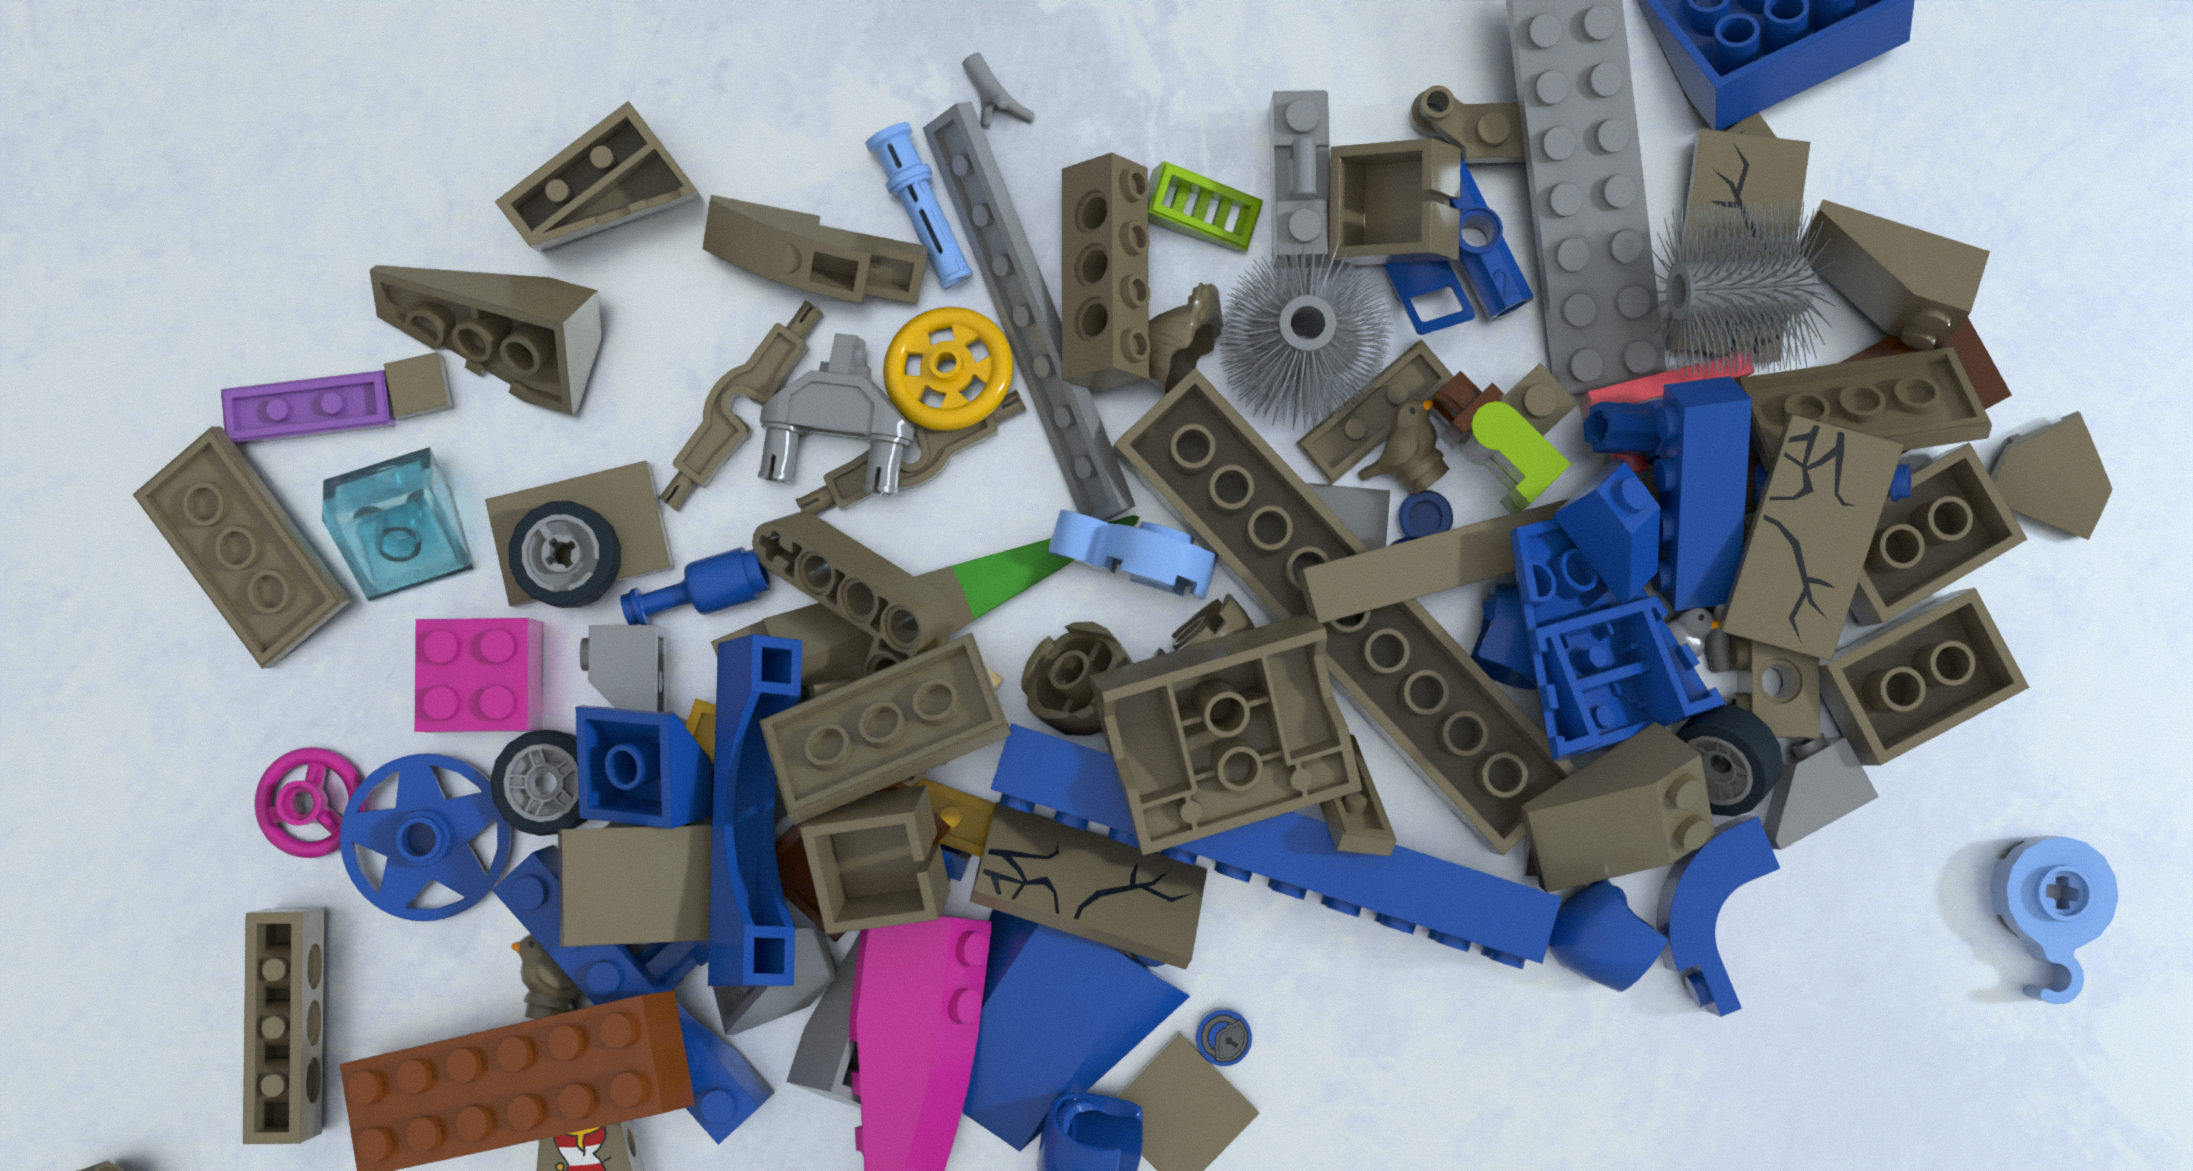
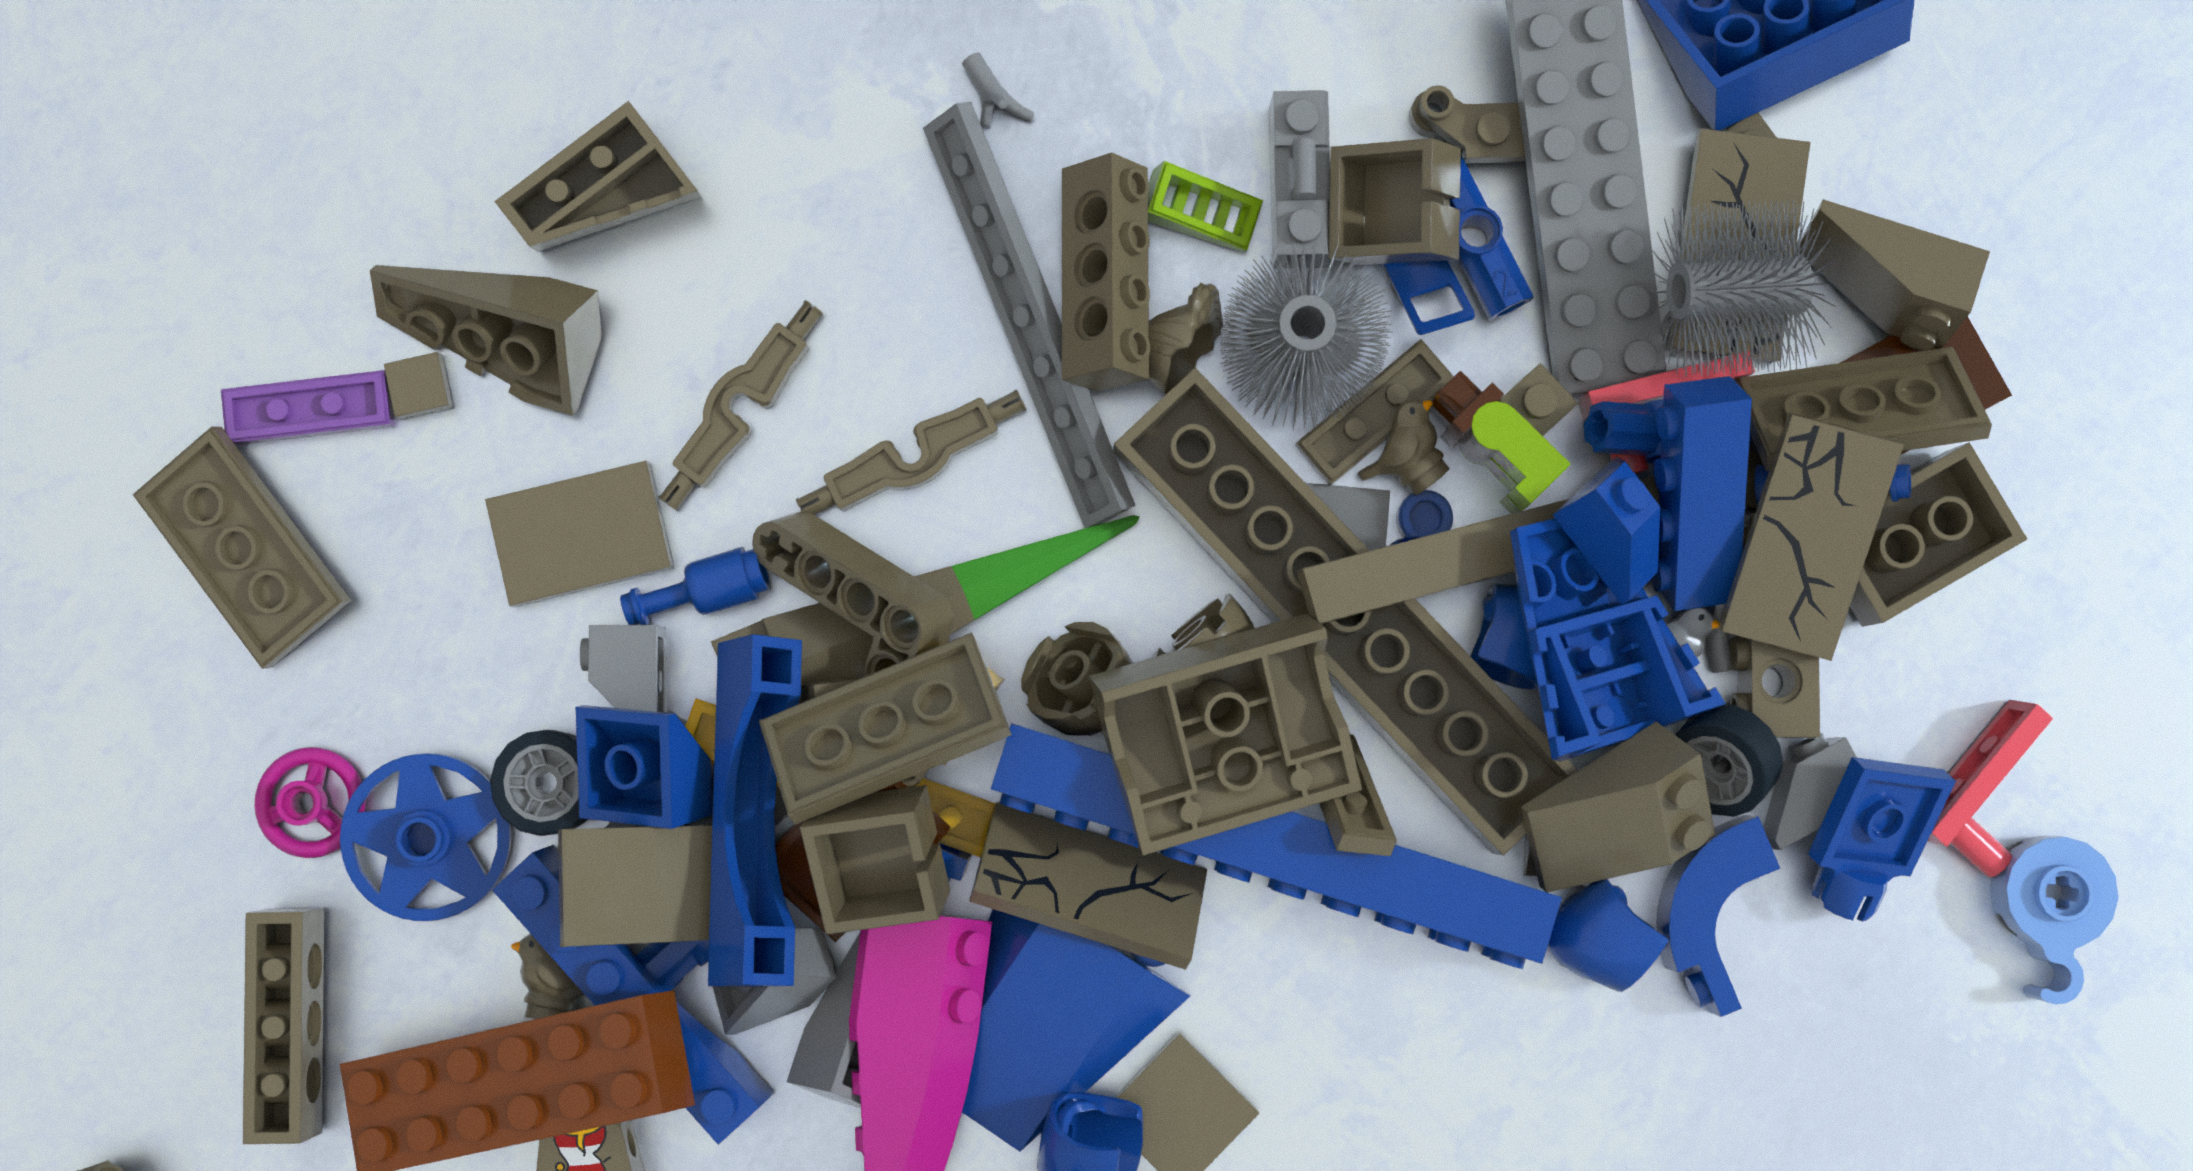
(396, 524): clear light blue slope -> none
(478, 675): dark pink brick -> none
(594, 556): wheel -> none
(811, 256): dark tan slope -> none
(840, 403): light grey connector -> none
(911, 178): light blue pin -> none
(955, 409): yellow plate -> none
(1151, 553): light blue piece -> none
(1223, 1037): tile -> none
(1875, 832): none -> blue plate
(1919, 677): dark tan brick -> none
(1977, 777): none -> coral piece
(2055, 476): dark tan slope -> none

